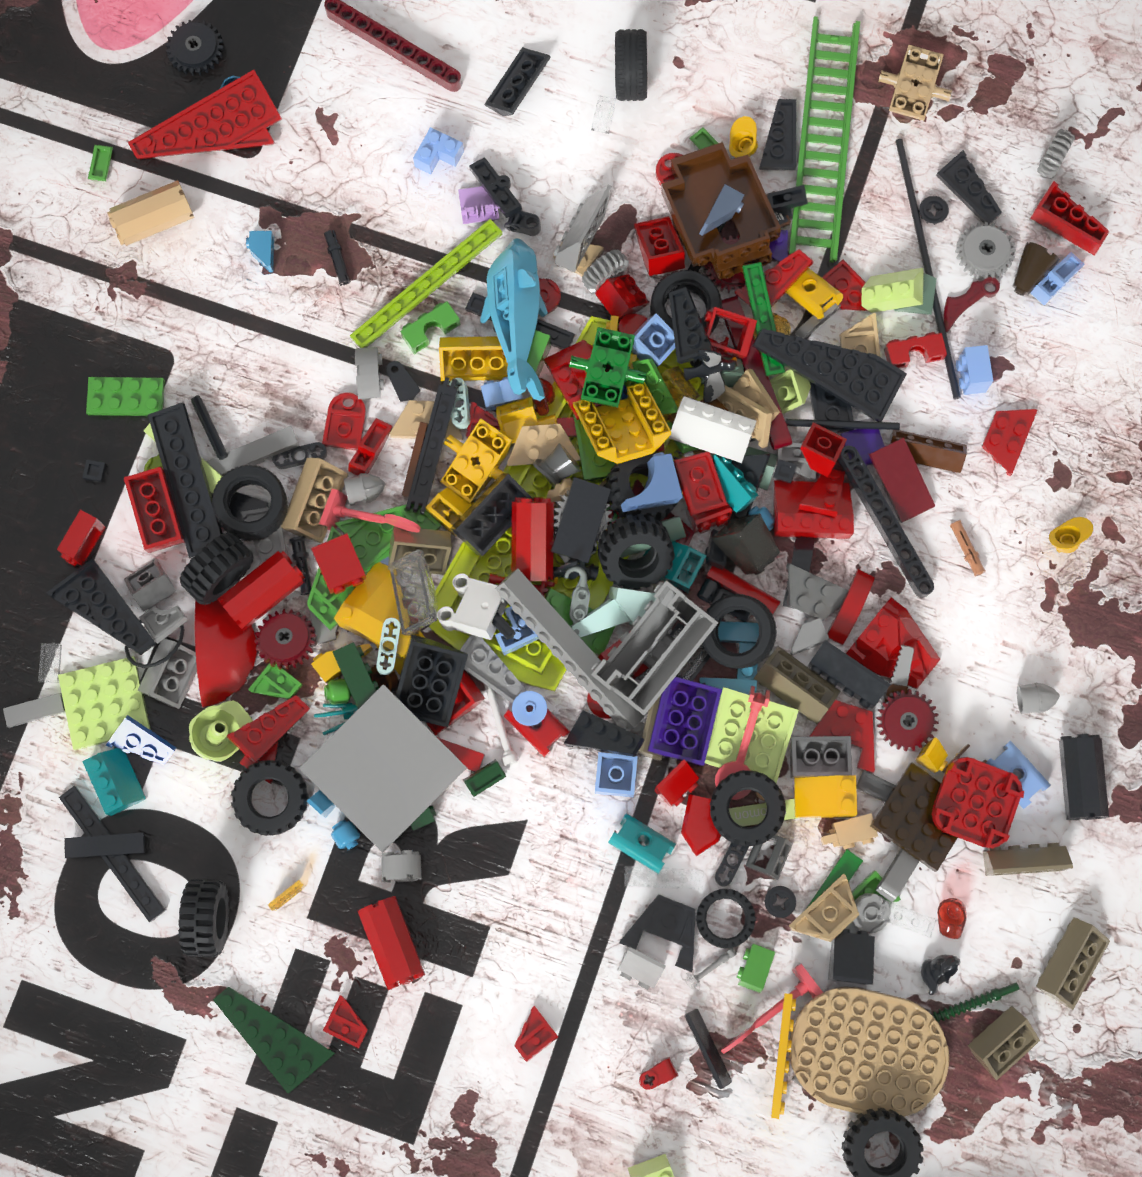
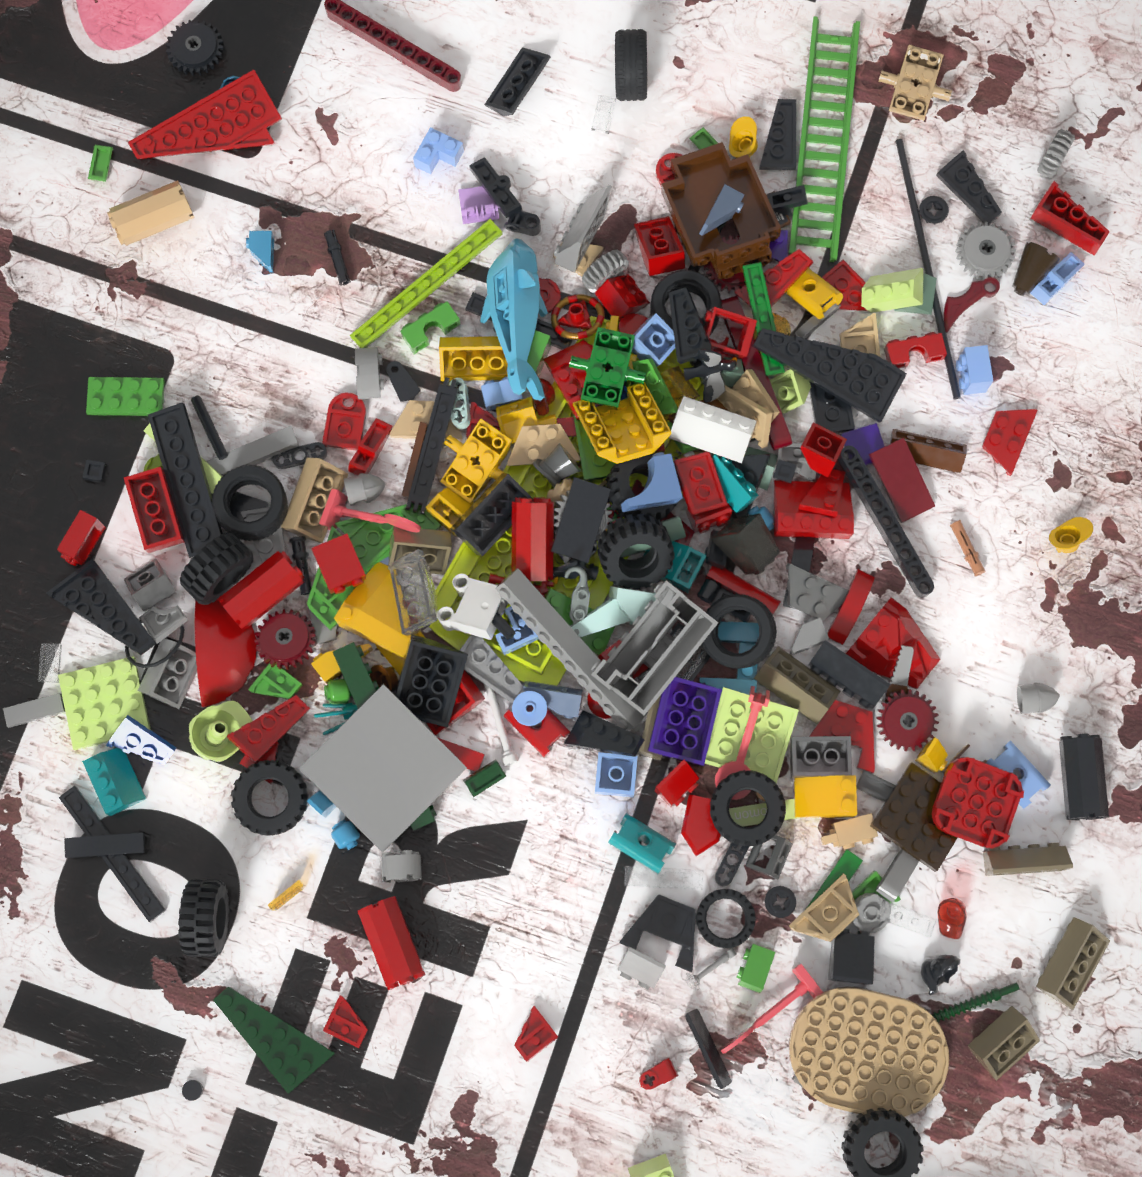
(192, 1090): none -> black tile
(391, 661): light aqua beam -> none
(560, 699): none -> sand blue slope
(577, 316): none -> red piece
(782, 1064): yellow wing -> none
(844, 424): black piece -> none

